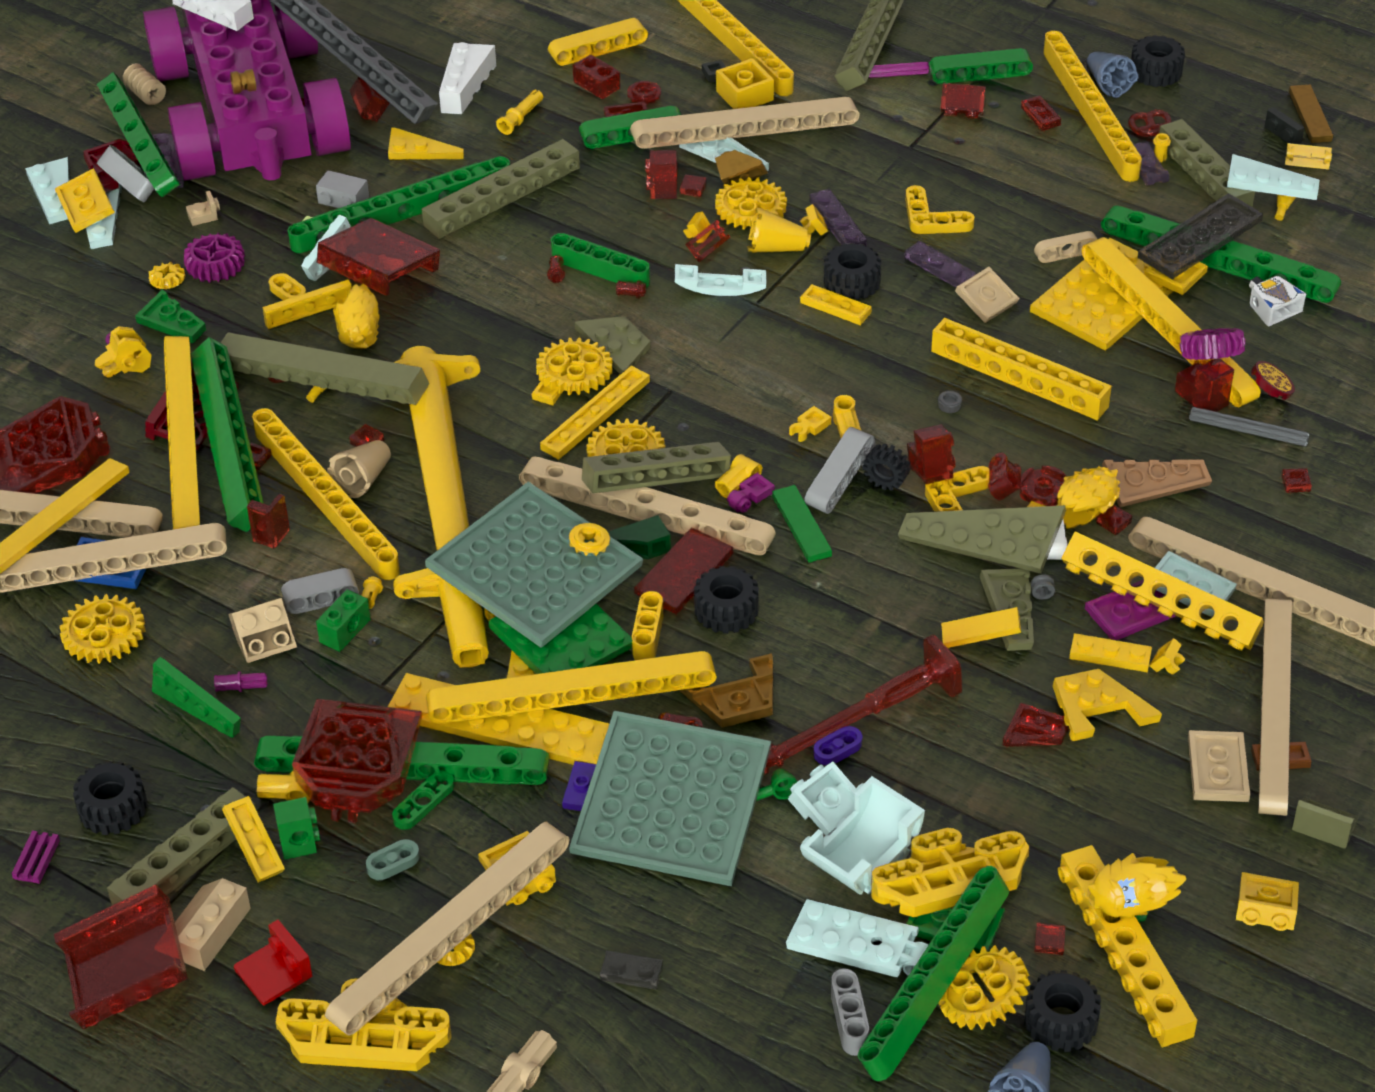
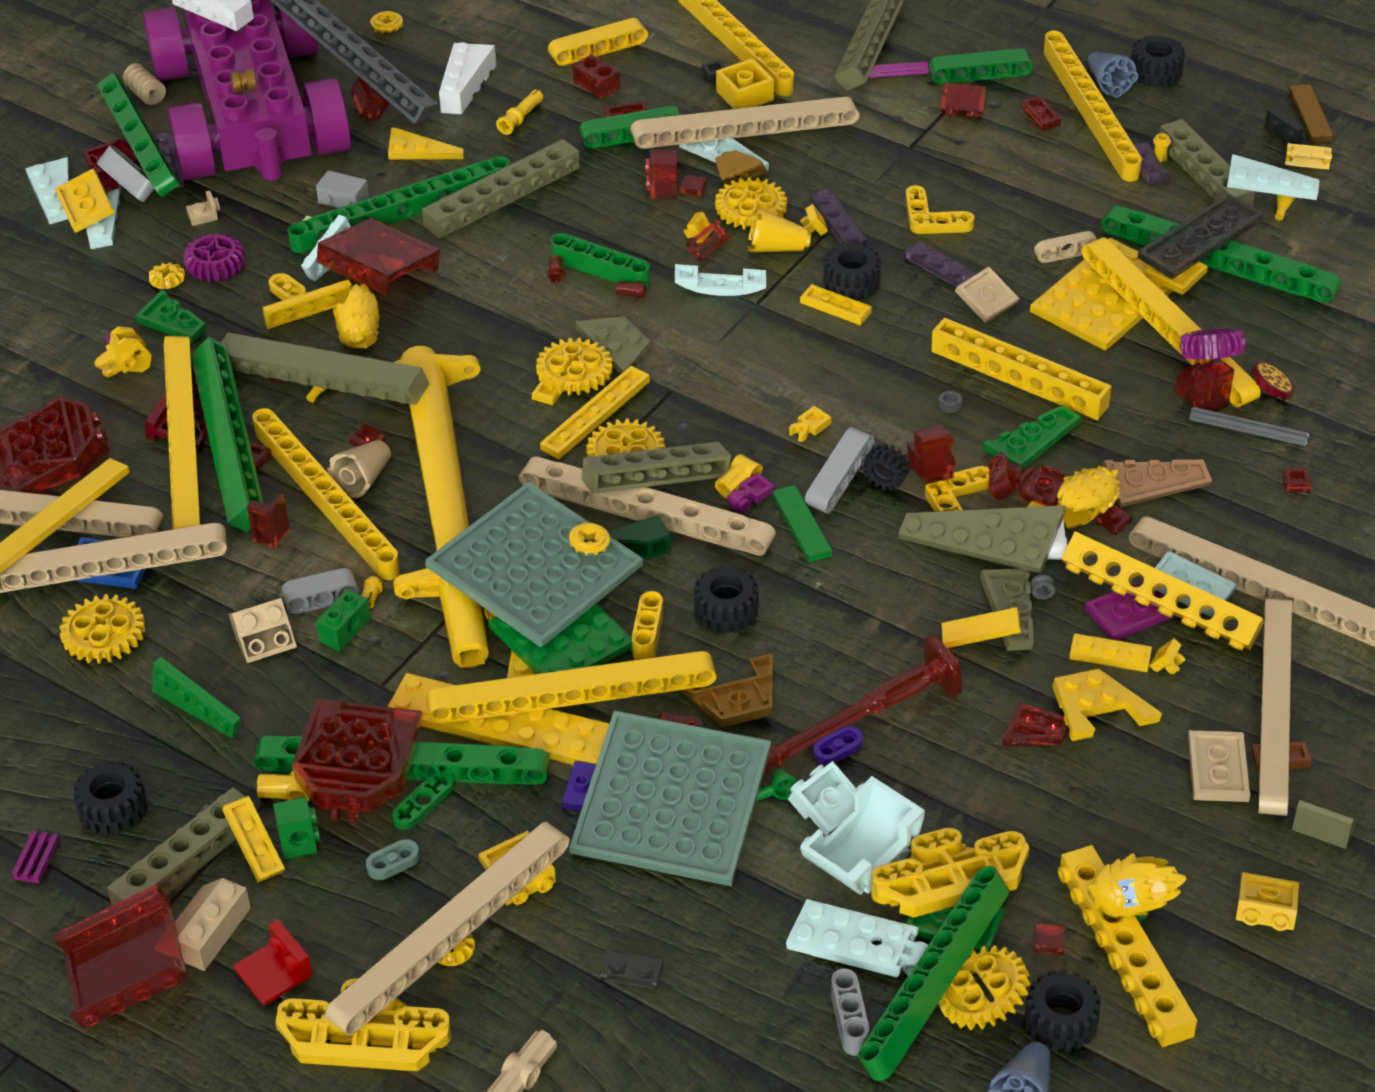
(240, 681): magenta axle -> none
(386, 22): none -> yellow gear
(651, 90): clear red gear -> none
(682, 566): clear red tile -> none
(845, 414): yellow piece -> none
(1035, 437): none -> green wing
(1150, 128): clear red piece -> none
(1275, 299): white torso -> none

